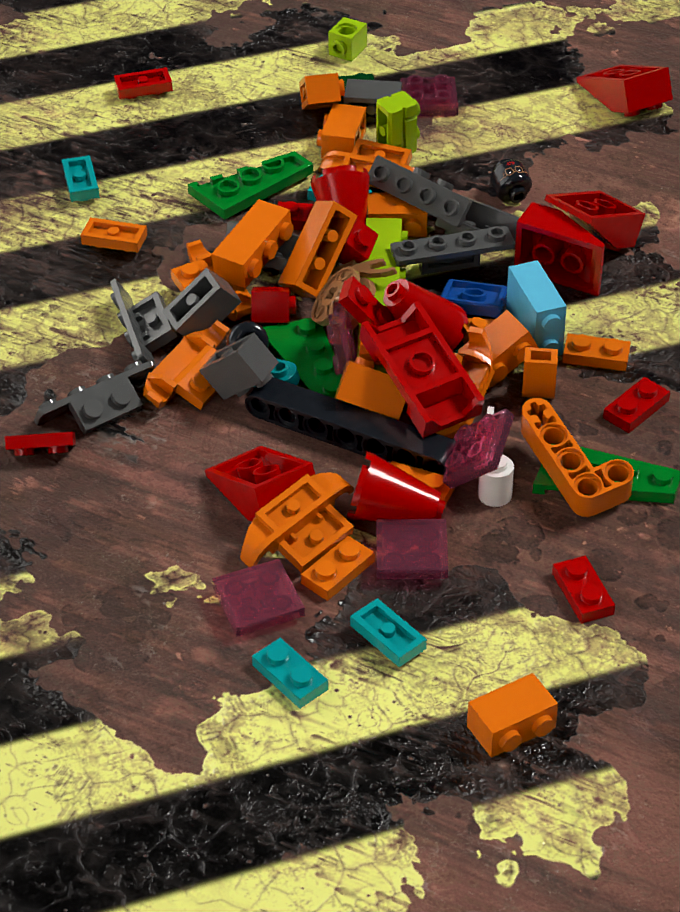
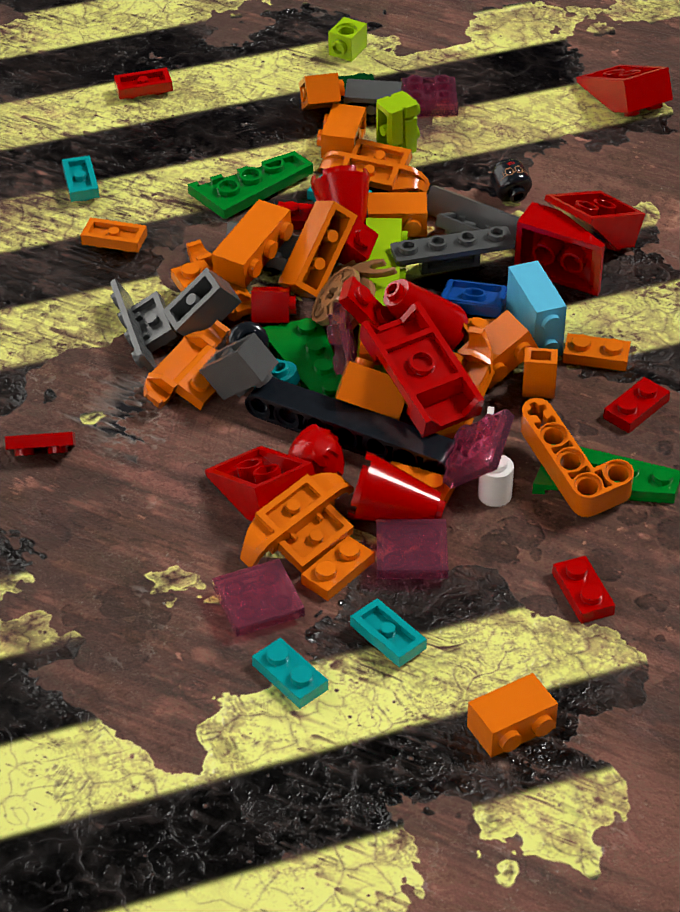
(102, 403): dark grey bracket -> none
(320, 448): none -> red hair
(420, 191): dark grey bracket -> none

